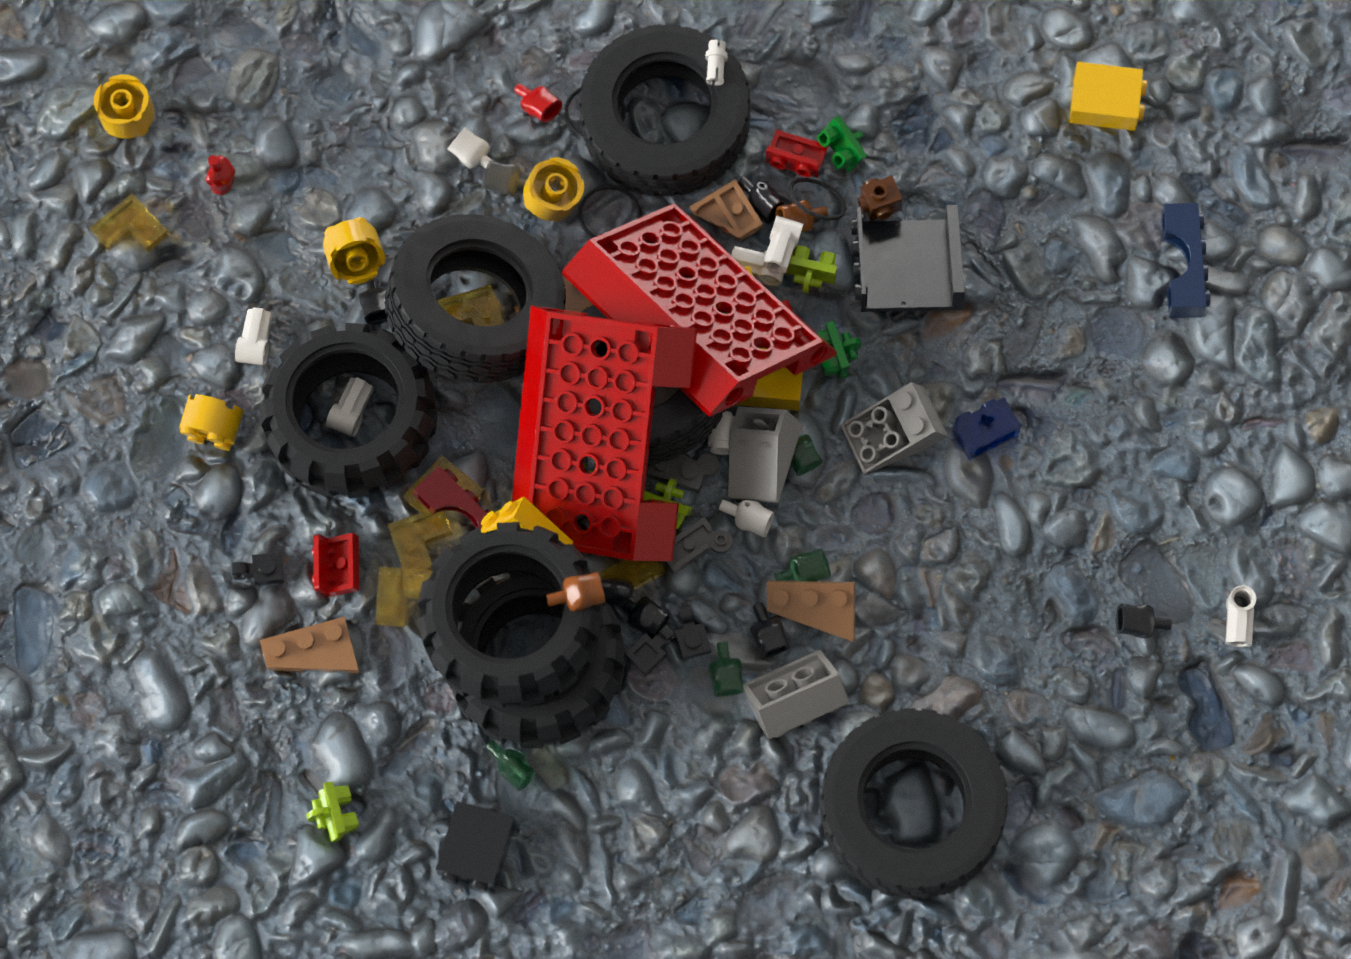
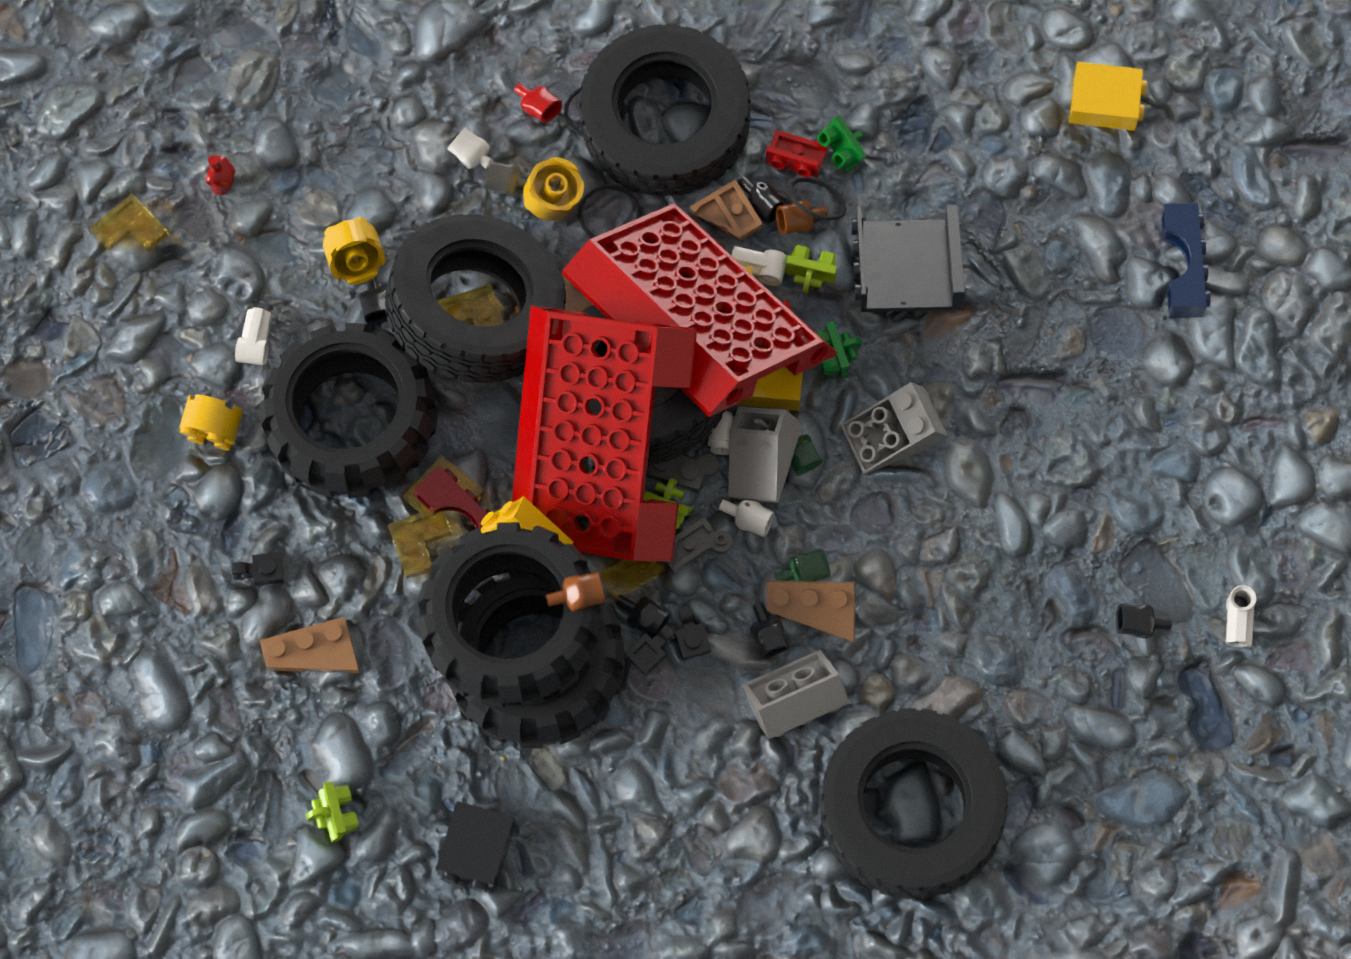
(124, 107): yellow brick -> none
(336, 564): red bracket -> none
(347, 414): white piece -> none
(394, 589): clear yellow plate -> none
(512, 765): clear green piece -> none
(617, 590): black piece -> none
(716, 57): white pin -> none
(726, 673): clear green piece -> none
(783, 239): white piece -> none
(880, 198): reddish brown brick -> none
(978, 440): clear blue brick -> none

